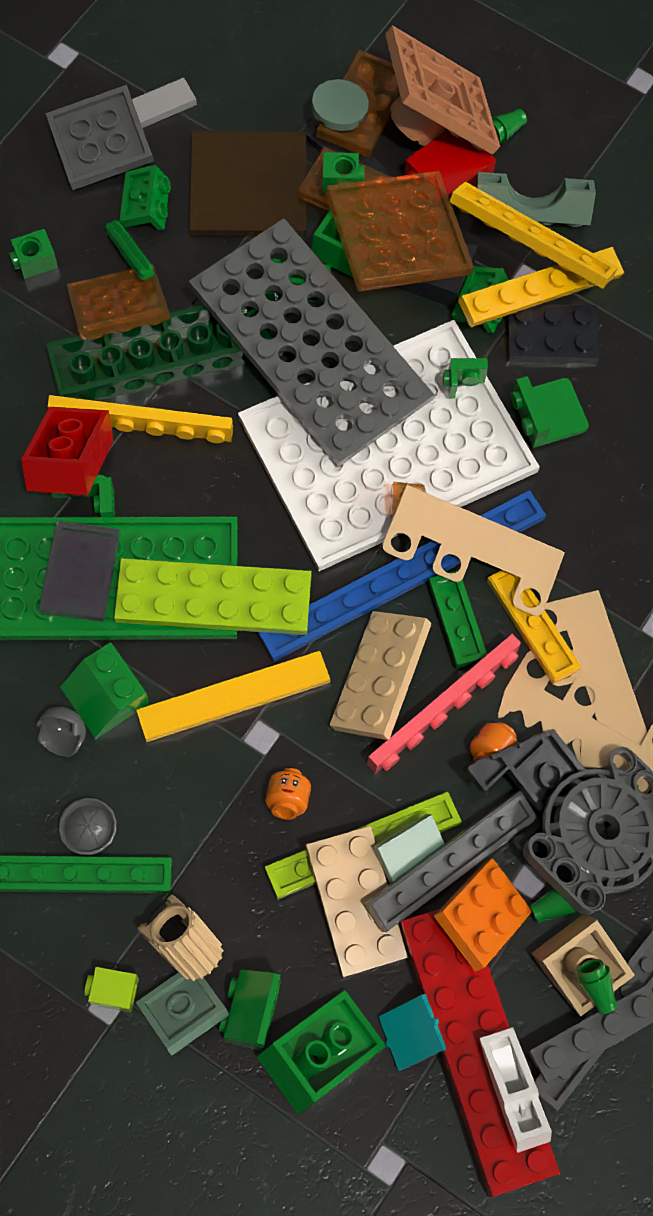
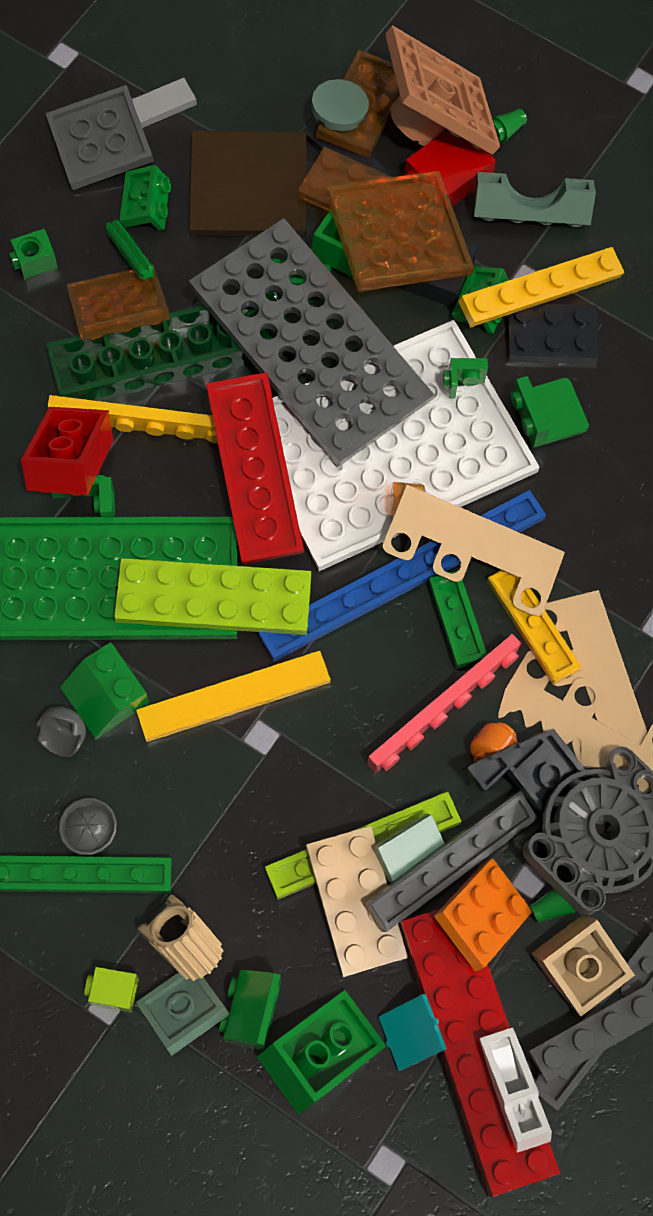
(80, 571): clear purple plate -> none
(255, 468): none -> red plate
(288, 794): orange head -> none
(337, 163): green brick -> none
(380, 675): tan plate -> none
(533, 234): yellow plate -> none
(597, 984): green cone -> none

